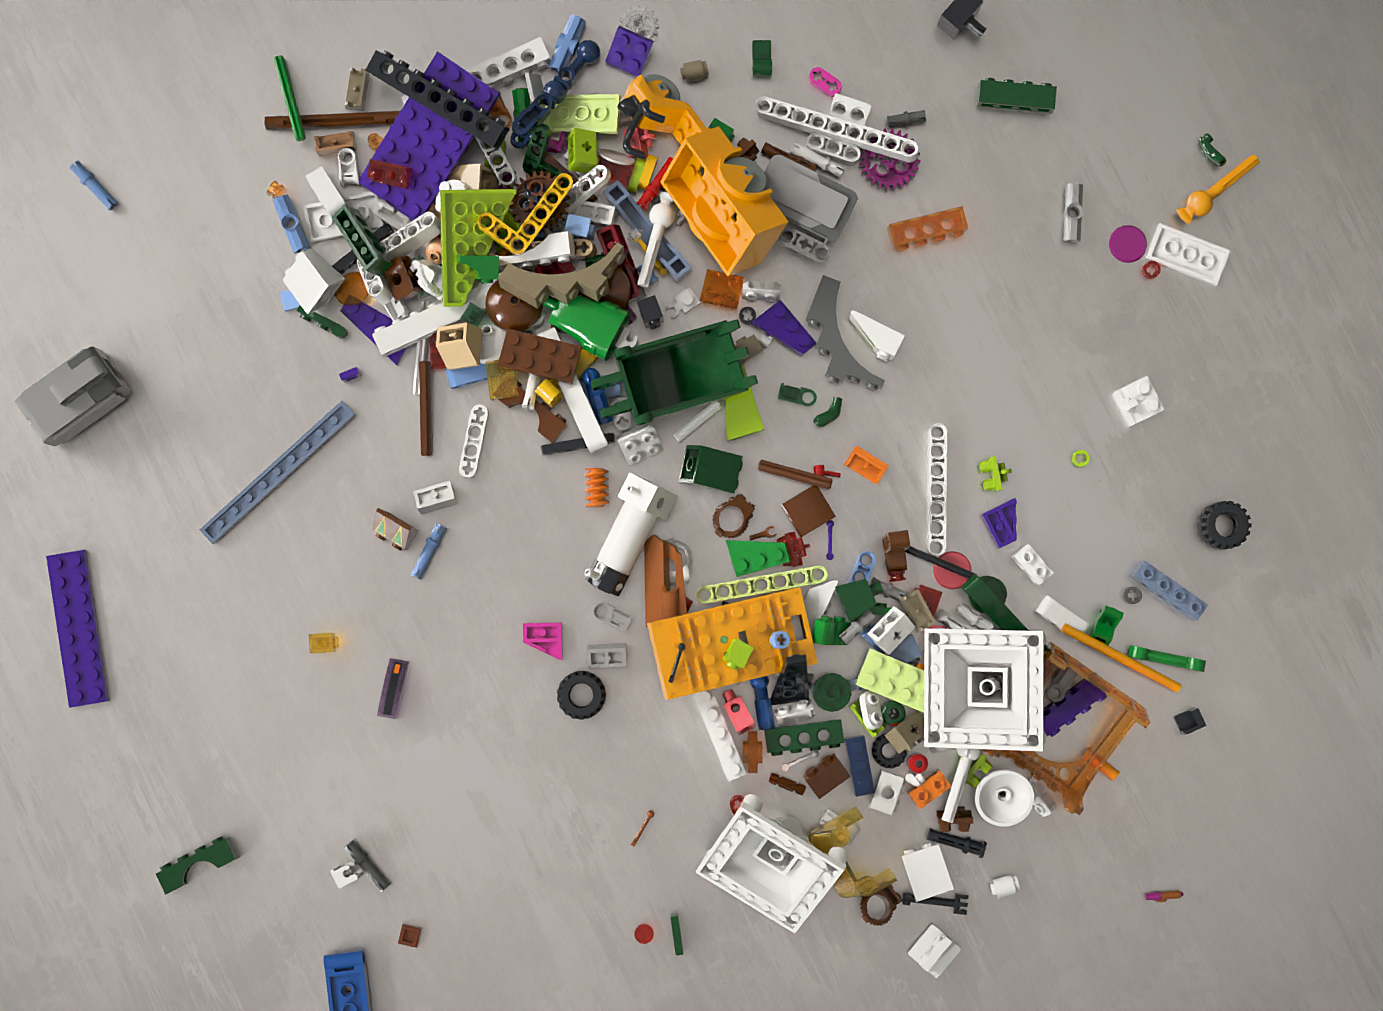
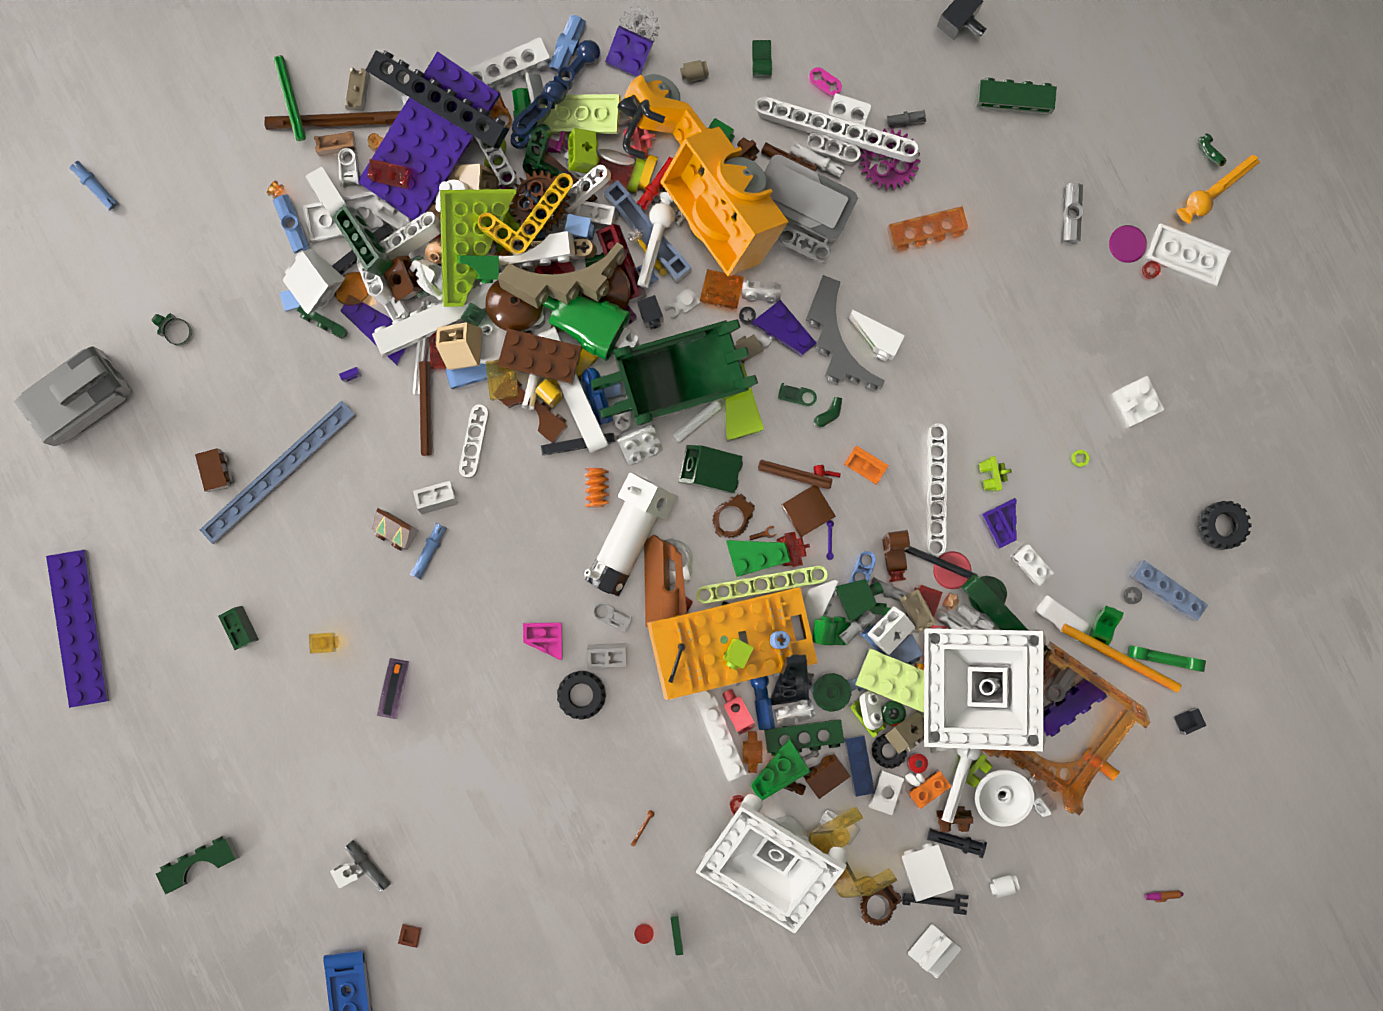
(164, 322): none -> dark green piece
(213, 470): none -> reddish brown brick
(238, 627): none -> dark green hinge
(780, 771): none -> green wing
(951, 601): none -> light nougat plate

